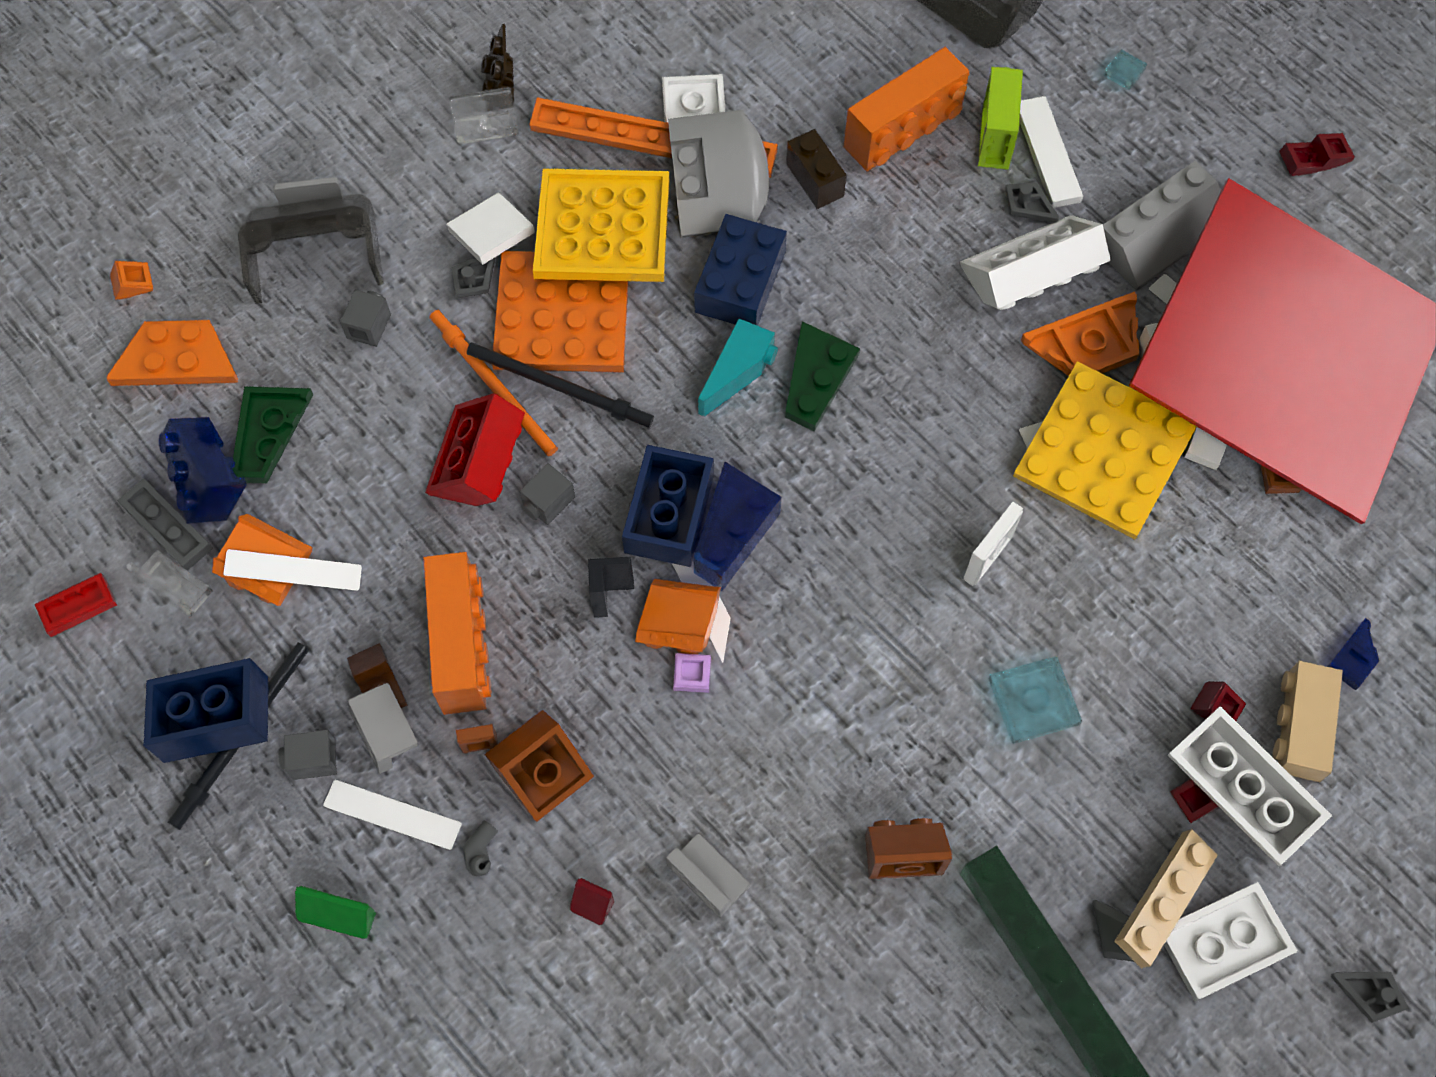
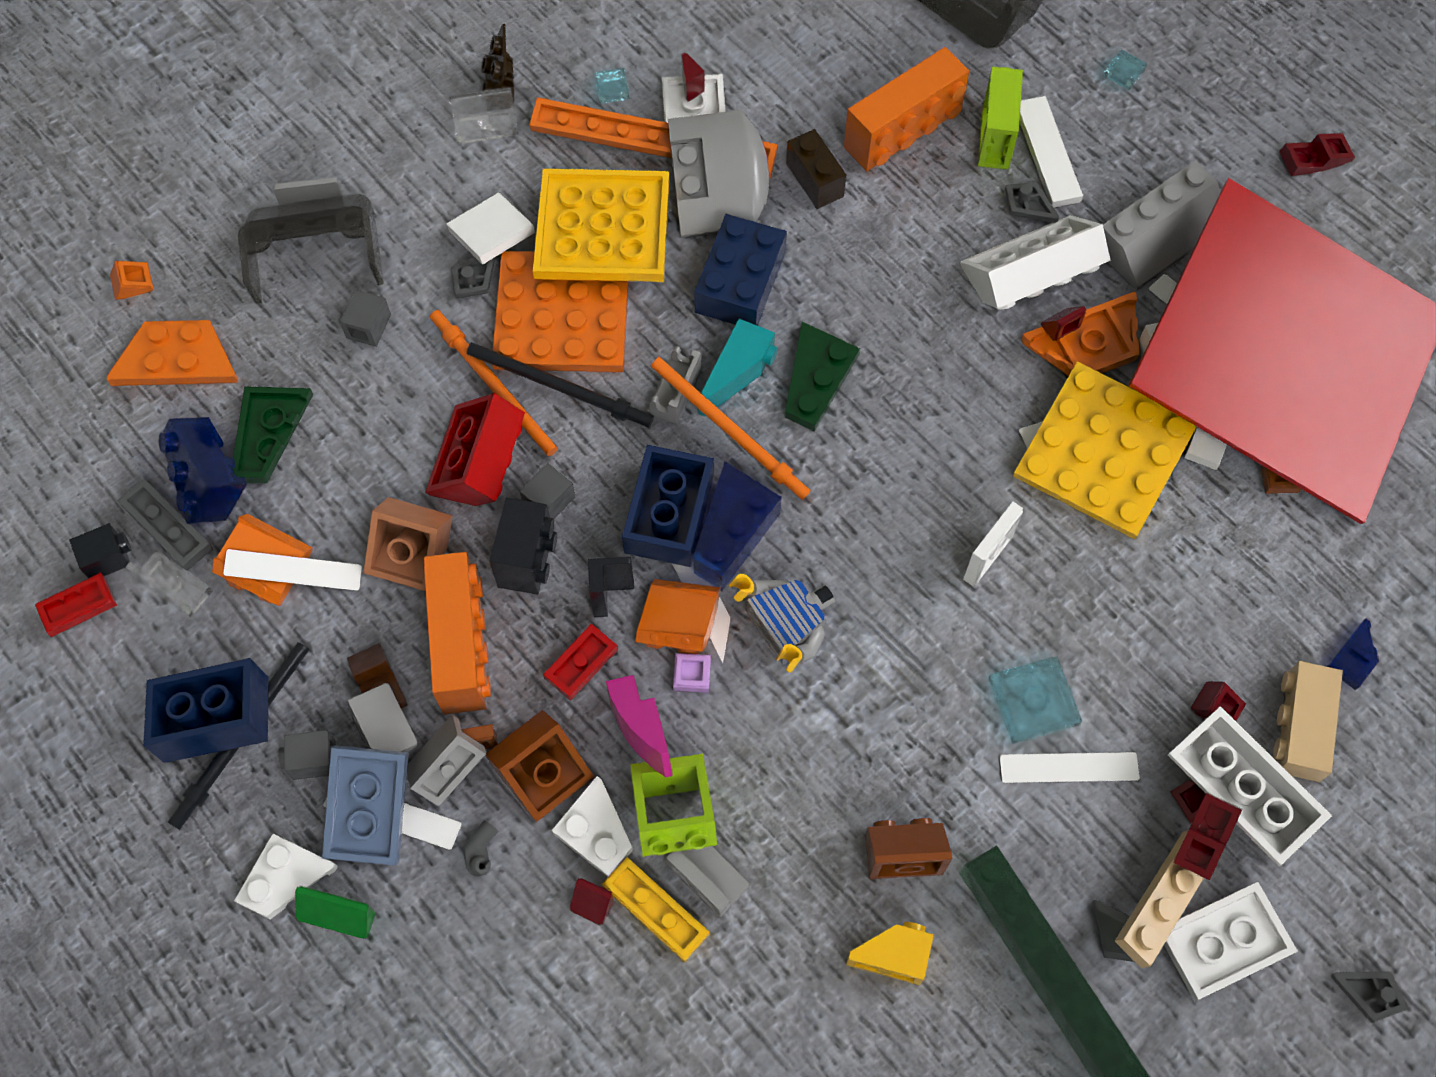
(101, 551): none -> black brick
(278, 874): none -> white wing
(365, 805): none -> sand blue plate
(402, 538): none -> nougat slope
(444, 762): none -> light grey panel
(523, 546): none -> black brick
(580, 662): none -> red plate
(595, 829): none -> white wing
(611, 85): none -> clear light blue tile
(639, 723): none -> dark pink slope
(656, 909): none -> yellow tile
(667, 401): none -> light grey hinge
(693, 77): none -> dark red slope
(693, 832): none -> lime window
(780, 471): none -> orange bar
(786, 616): none -> torso
(896, 953): none -> yellow slope
(1064, 322): none -> dark red slope
(1069, 767): none -> white sticker
(1208, 836): none -> dark red slope

